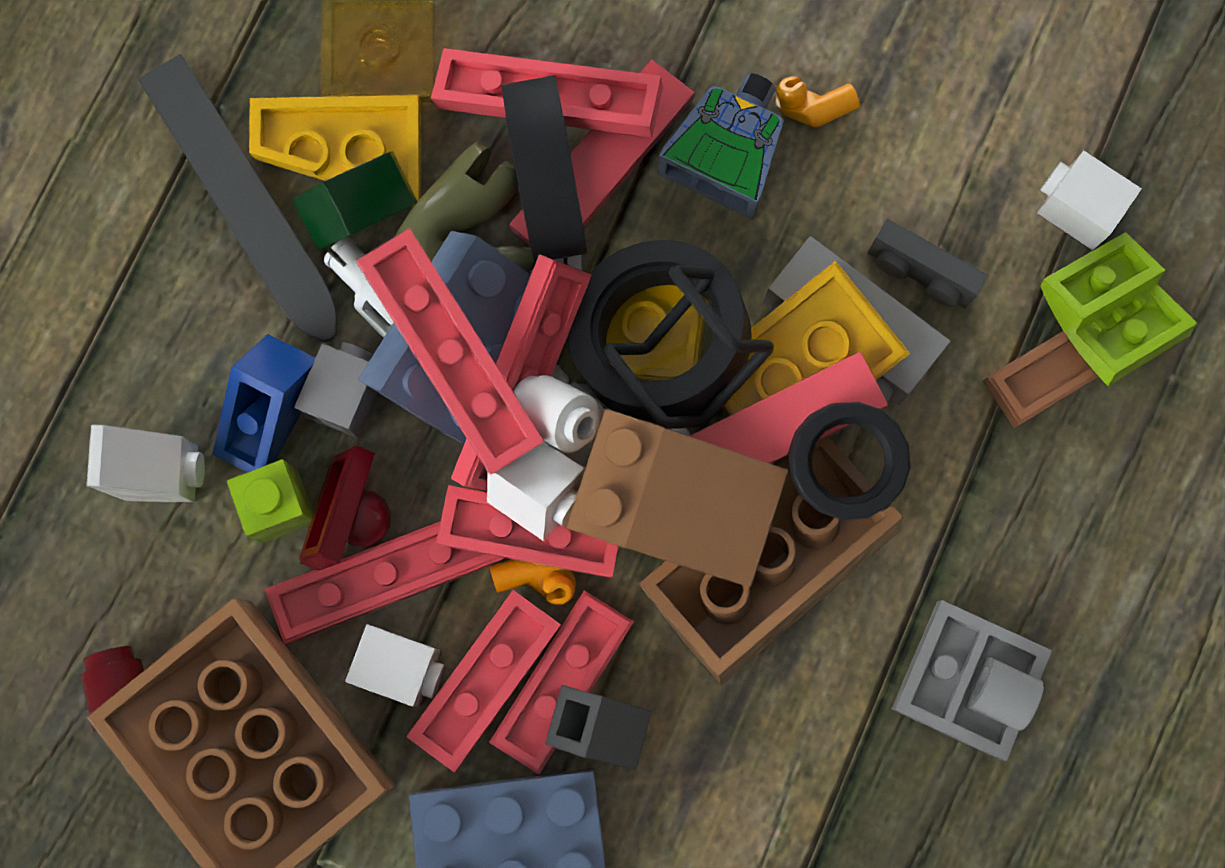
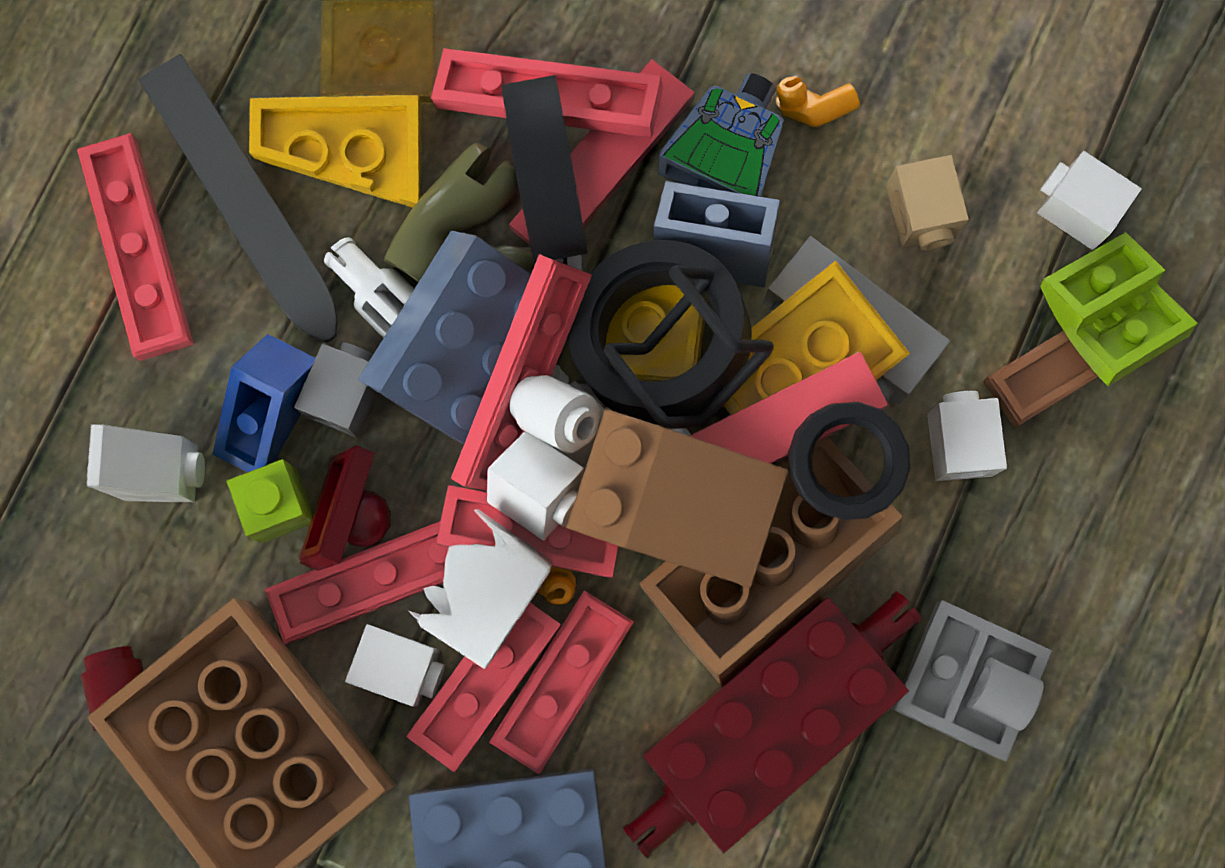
(135, 247): none -> coral tile
(354, 200): dark green slope -> none
(449, 351): coral plate -> none
(484, 593): none -> white piece
(598, 727): dark grey brick -> none
(724, 223): none -> sand blue brick
(773, 724): none -> dark red brick
(927, 203): none -> tan brick
(944, 275): dark grey plate -> none
(966, 437): none -> white brick

